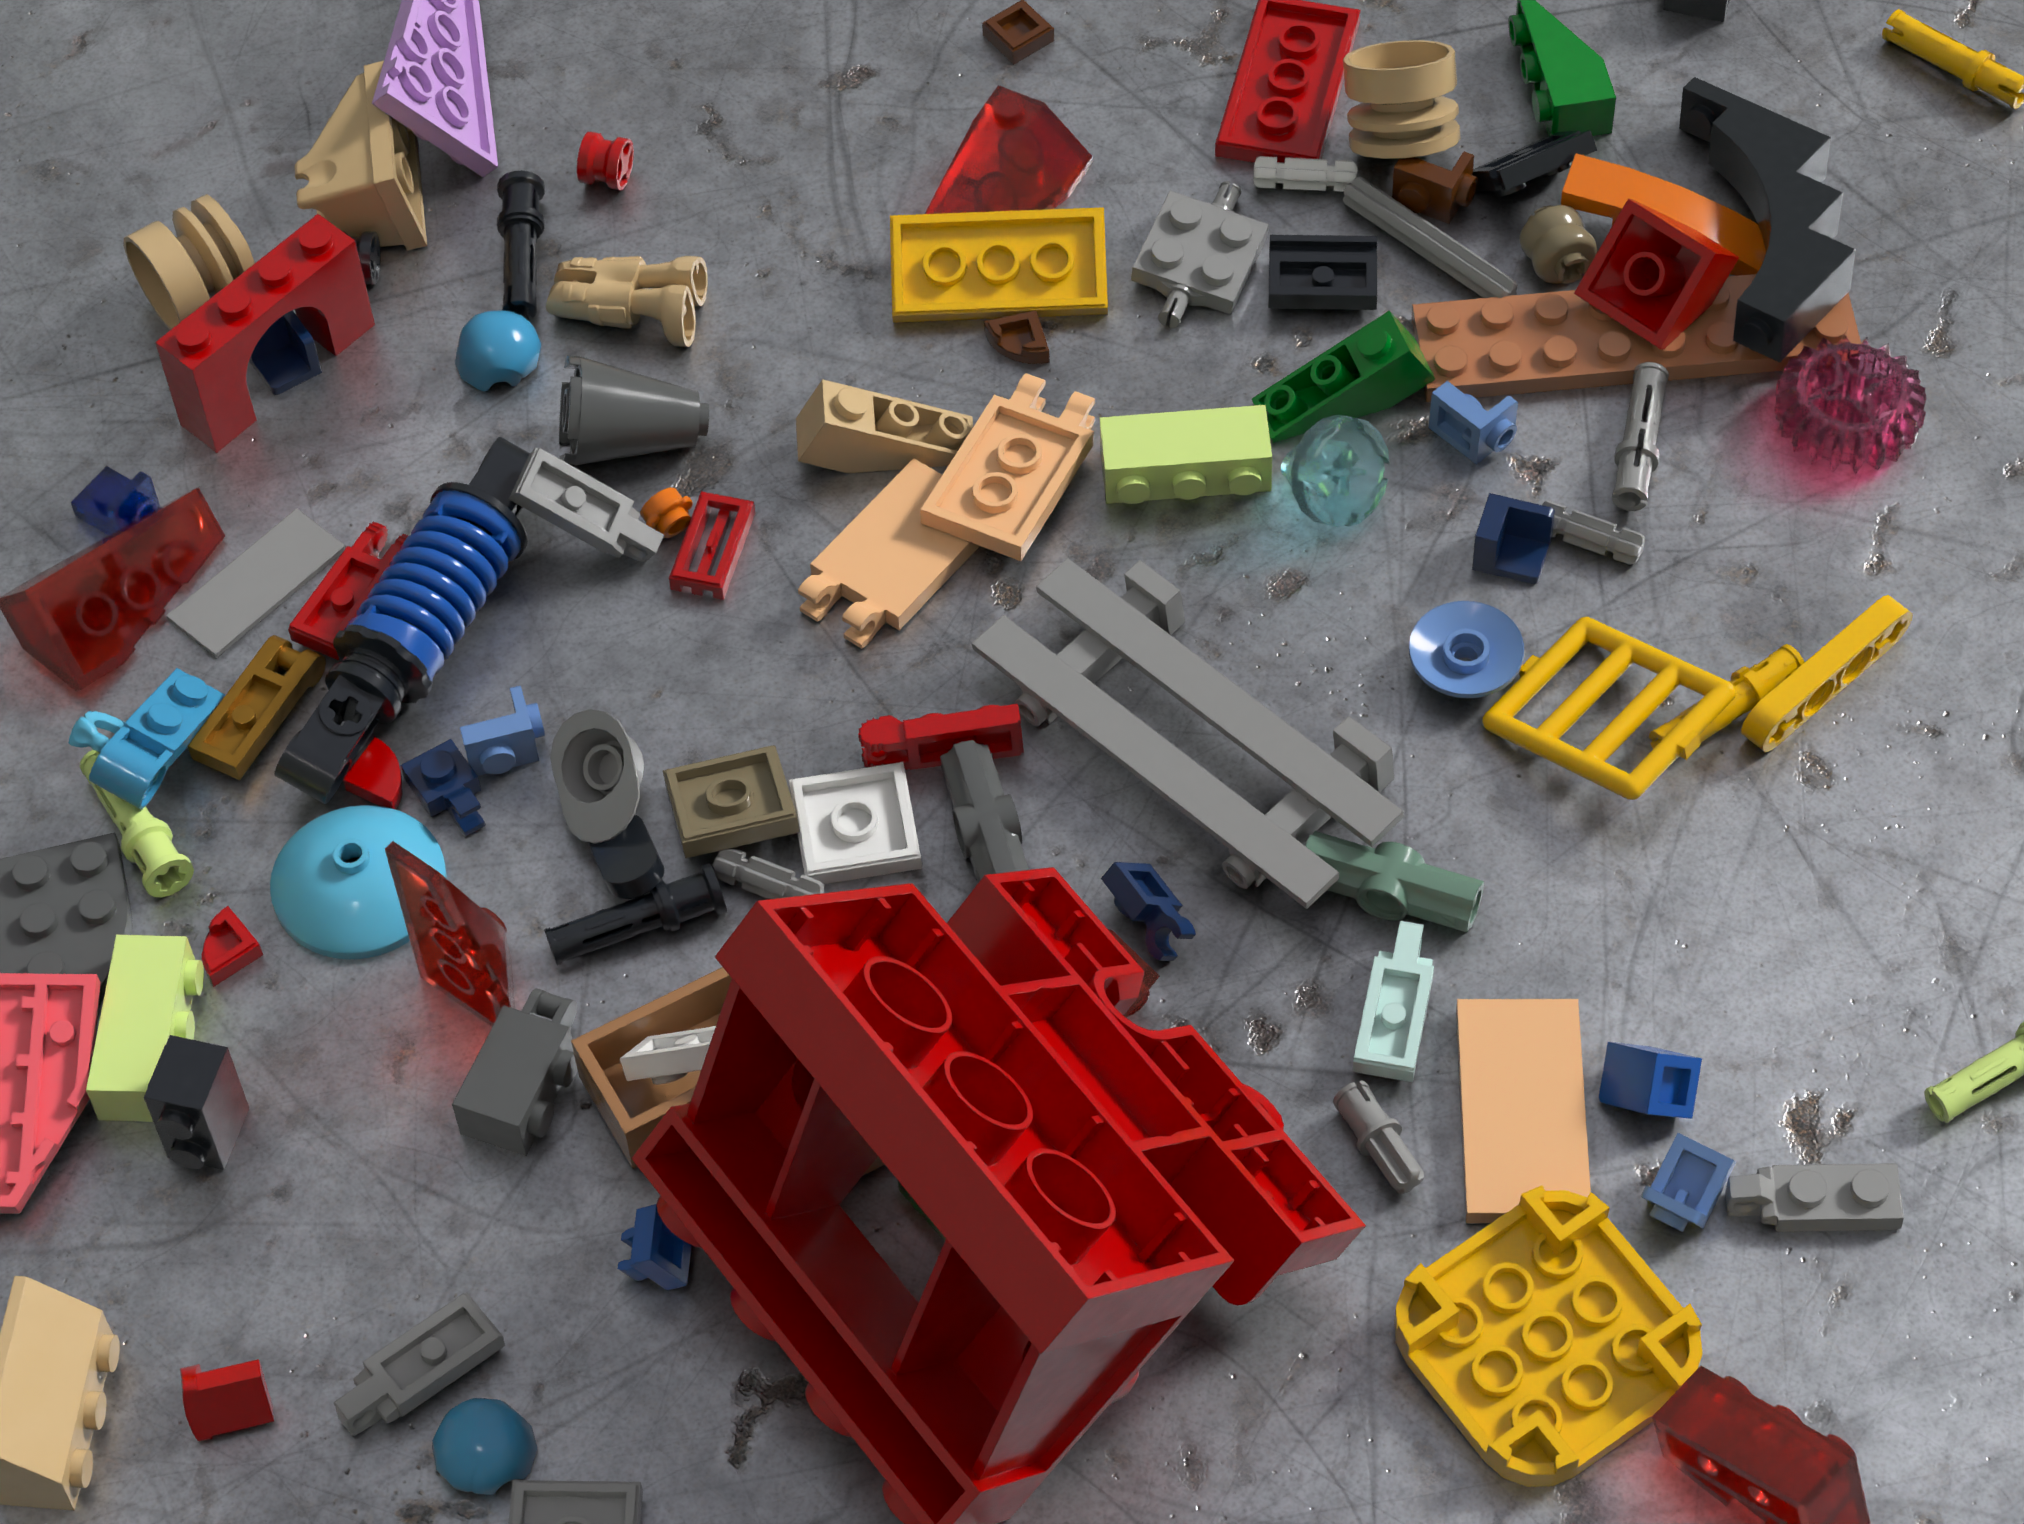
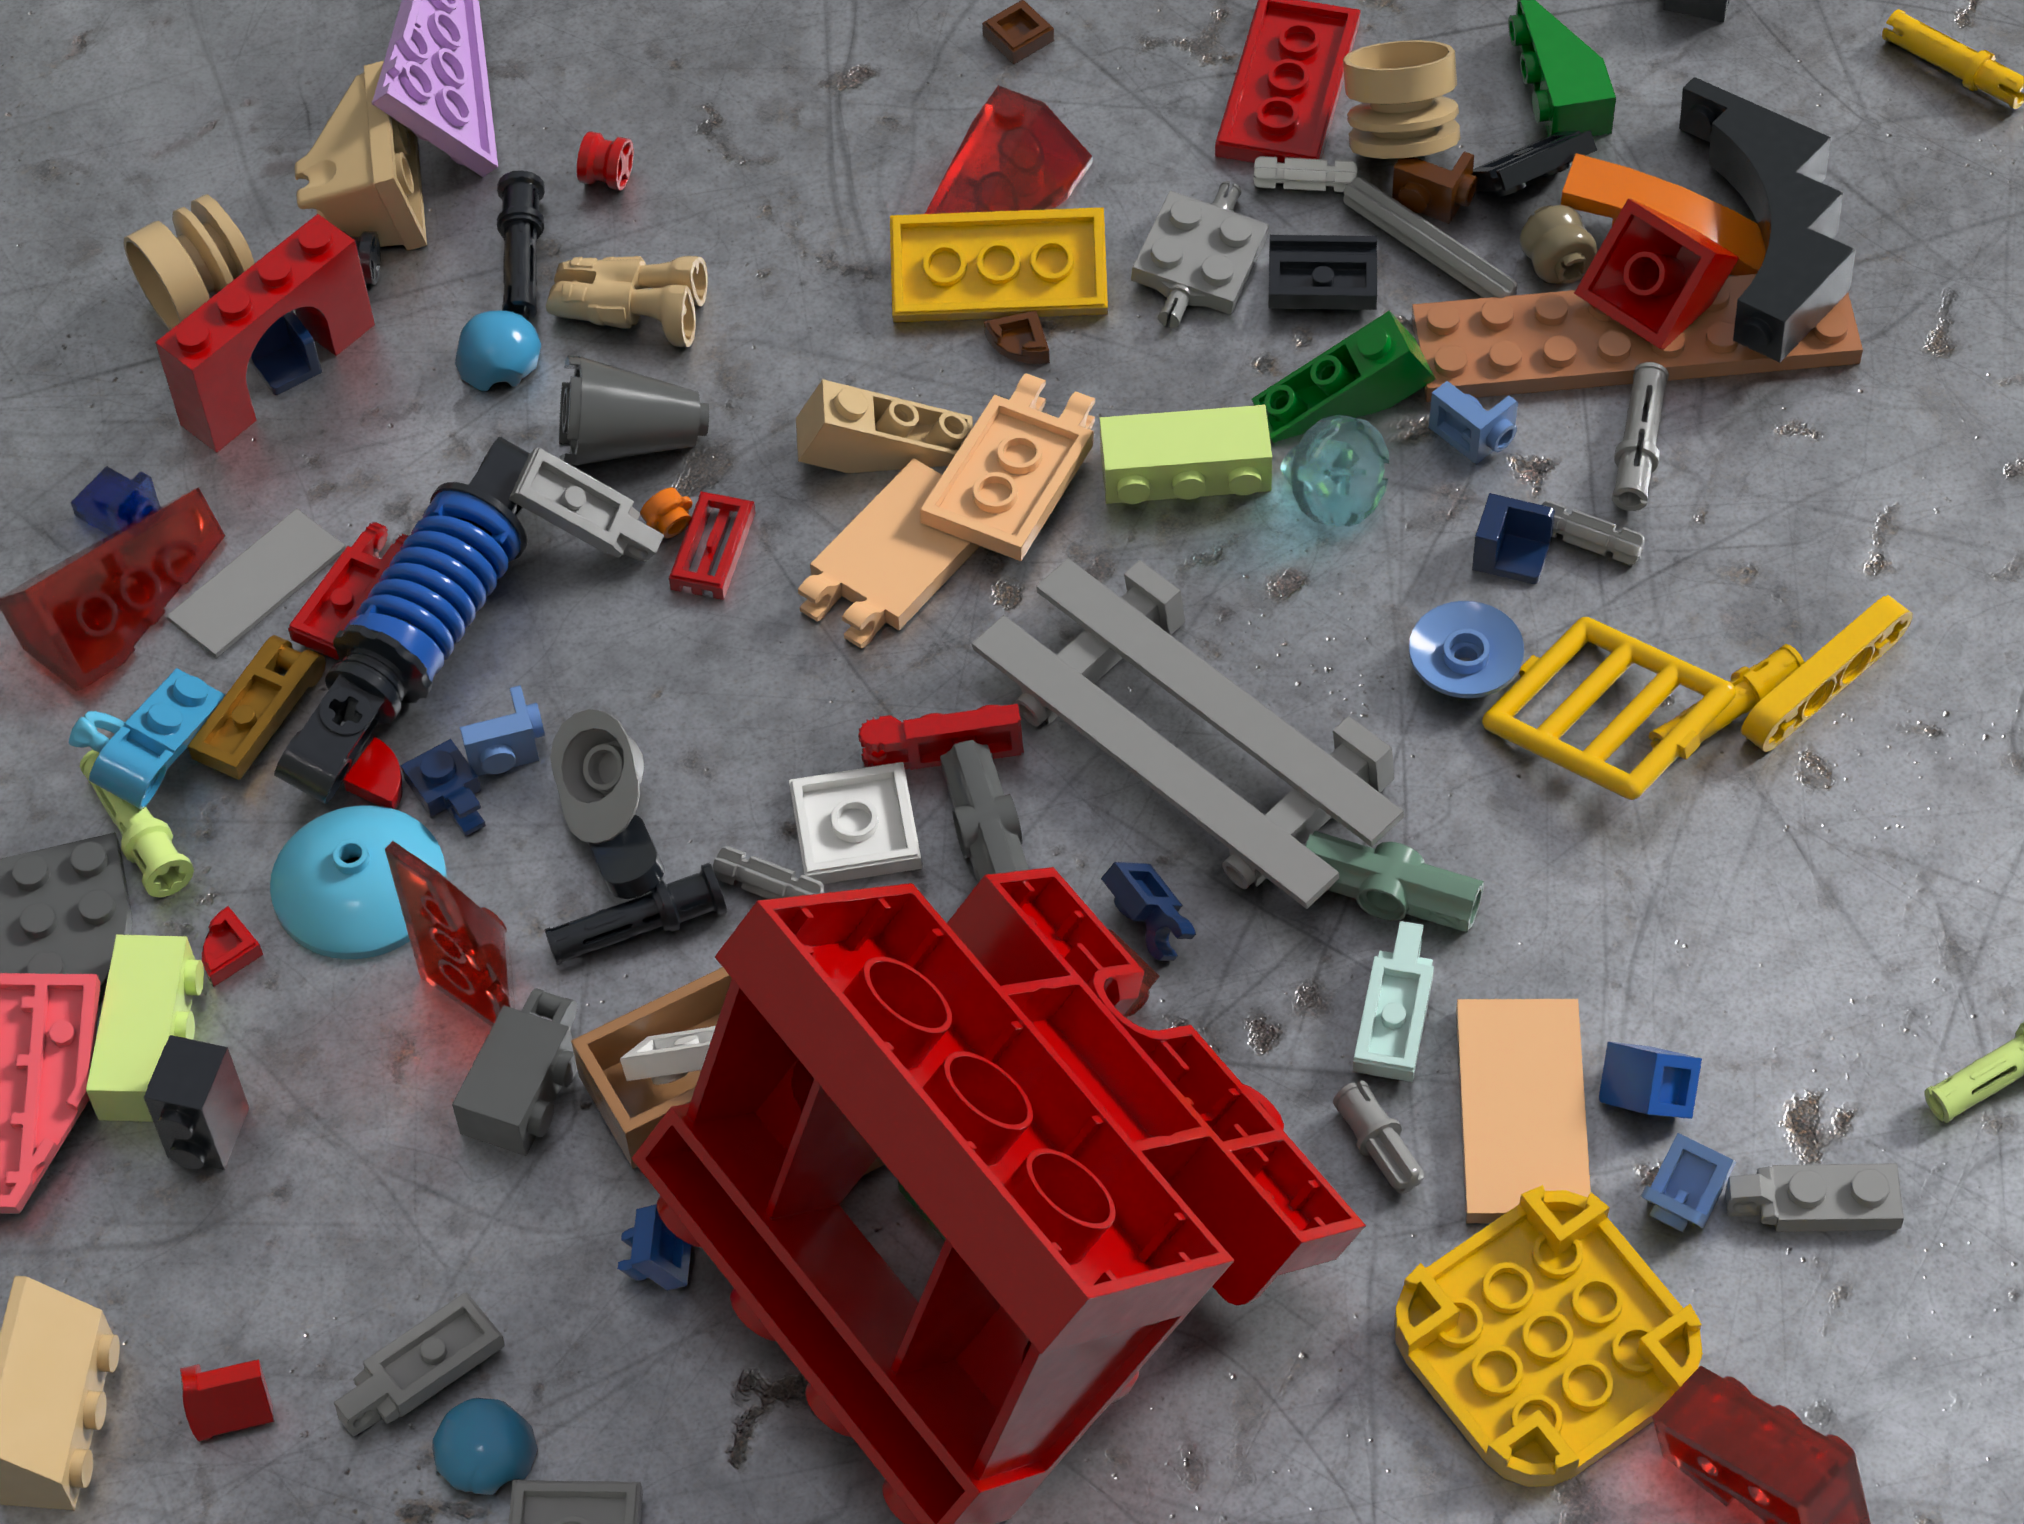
(730, 801): dark tan plate -> none
(1854, 391): clear pink gear -> none

